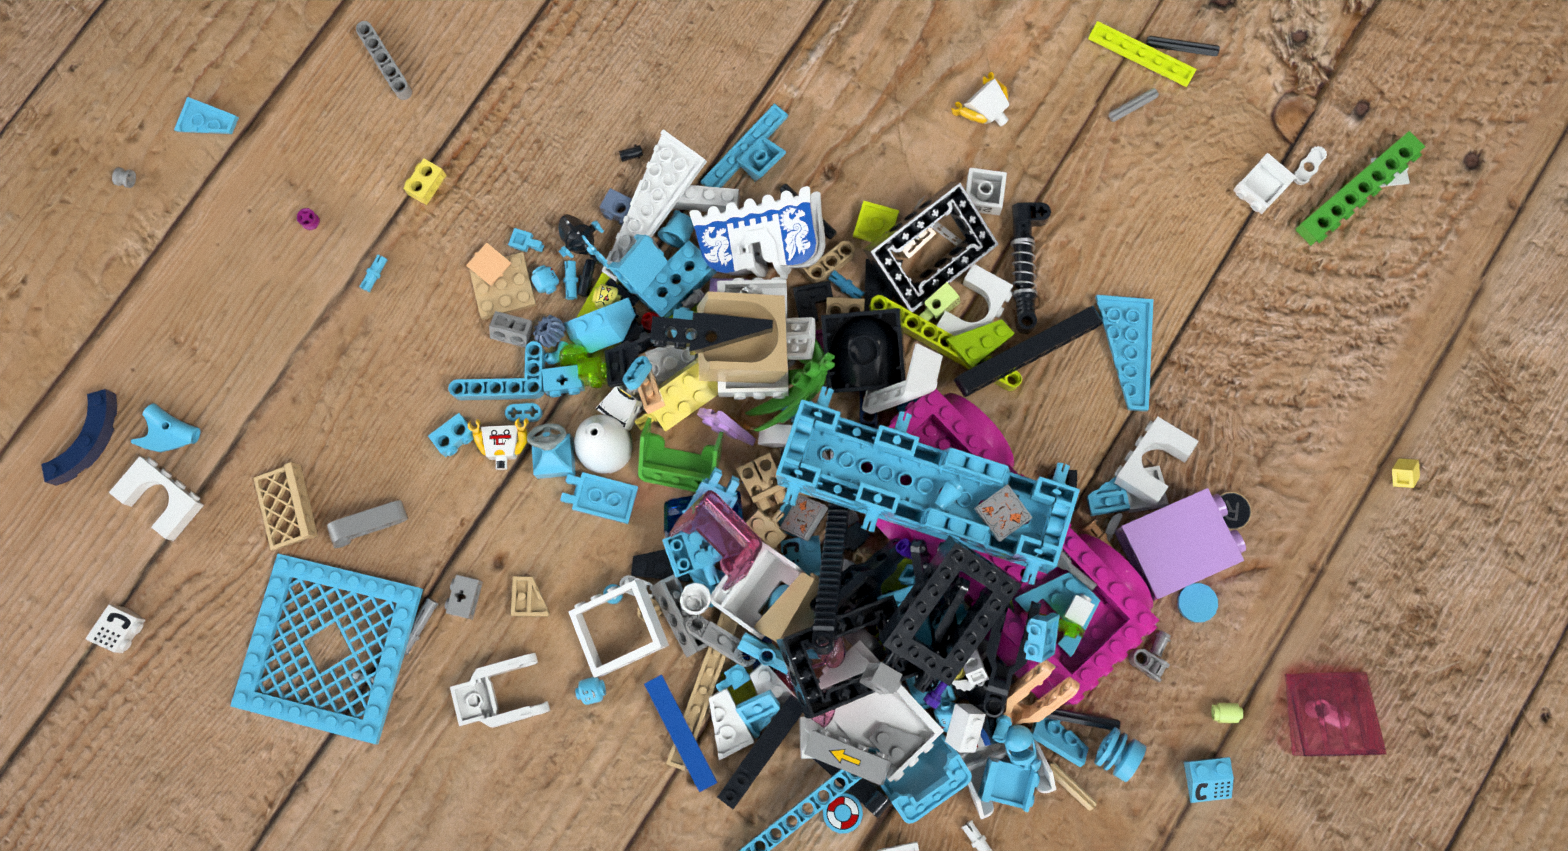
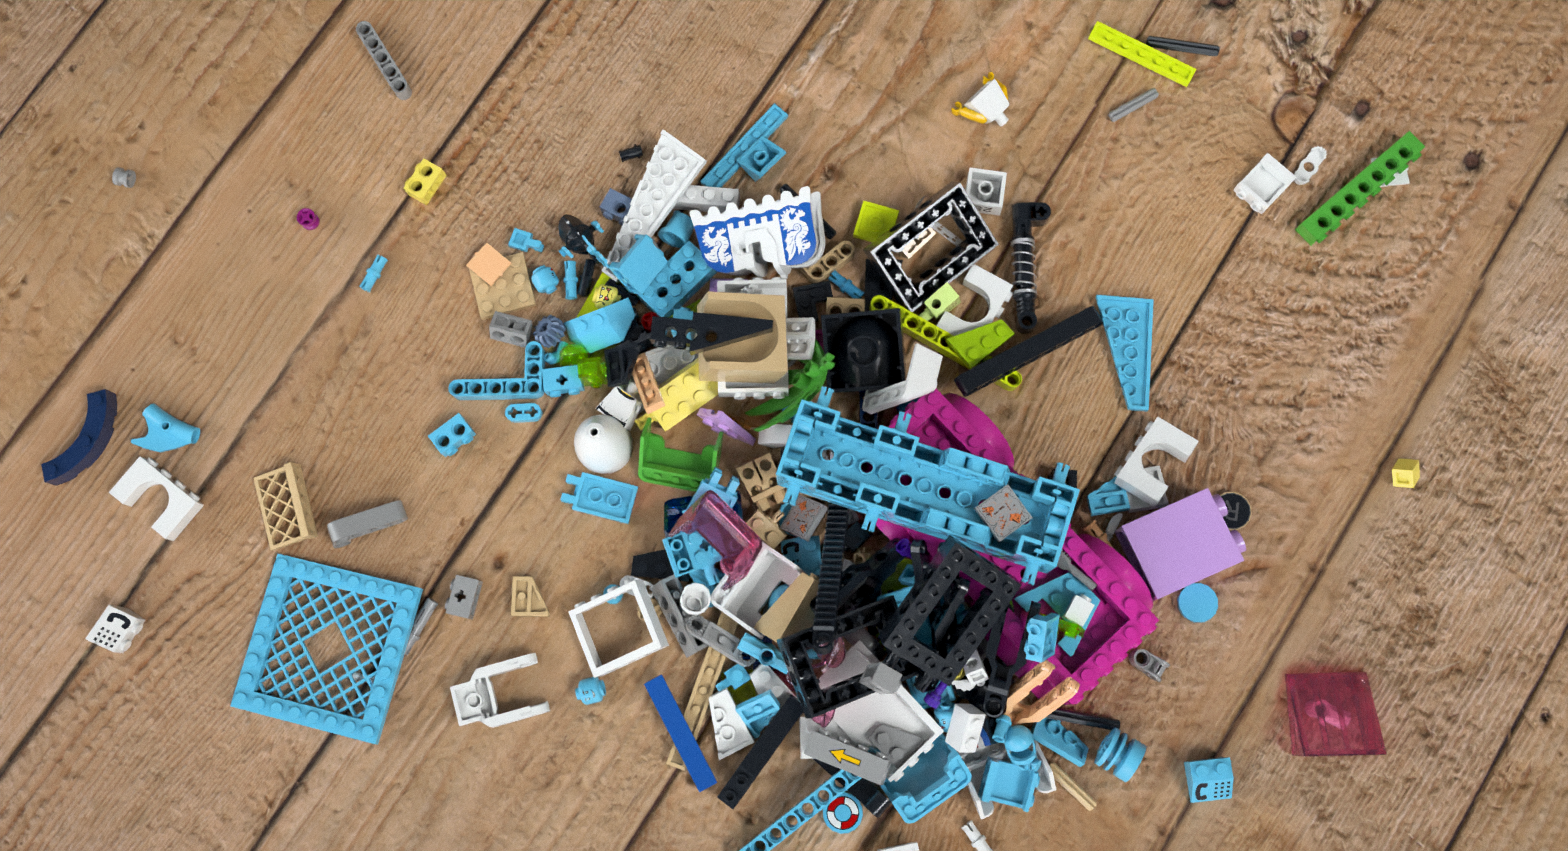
(203, 118): medium azure wing -> none
(500, 441): torso -> none
(552, 453): medium azure piece -> none
(637, 372): medium azure beam -> none
(693, 299): light grey pin -> none
(950, 492): medium azure cone -> none
(1160, 643): light grey pin -> none
(1226, 712): yellowish green brick -> none

